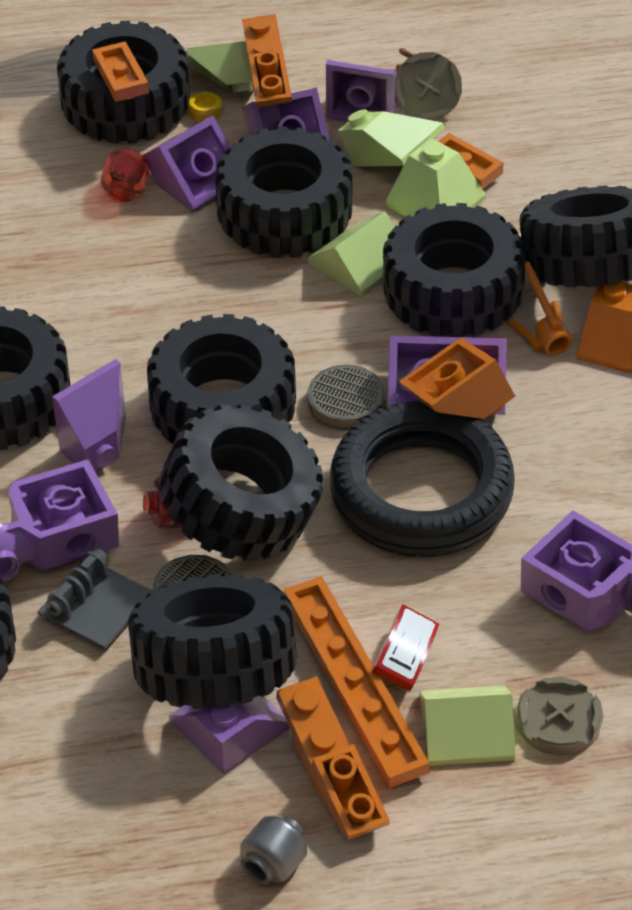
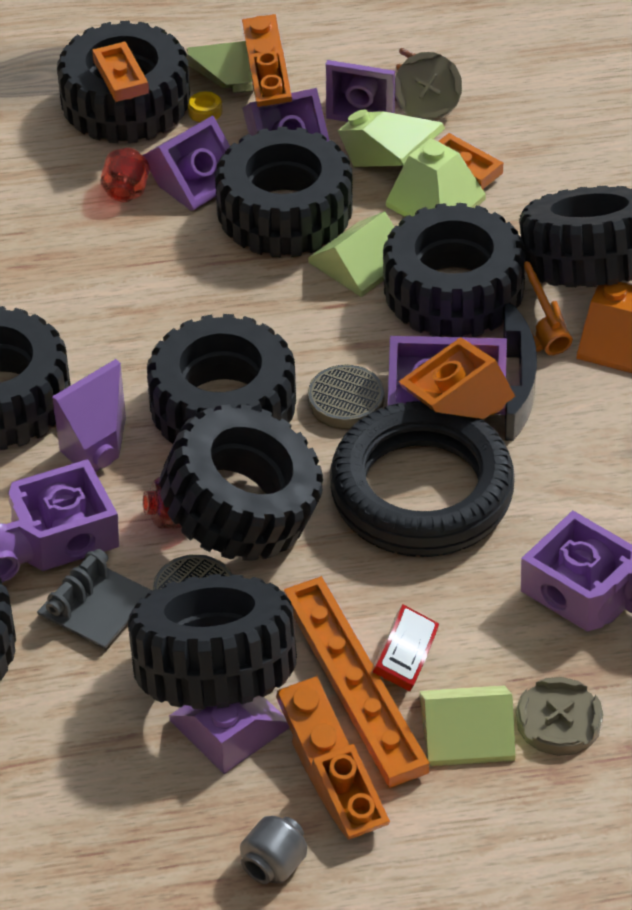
(522, 346): none -> black slope

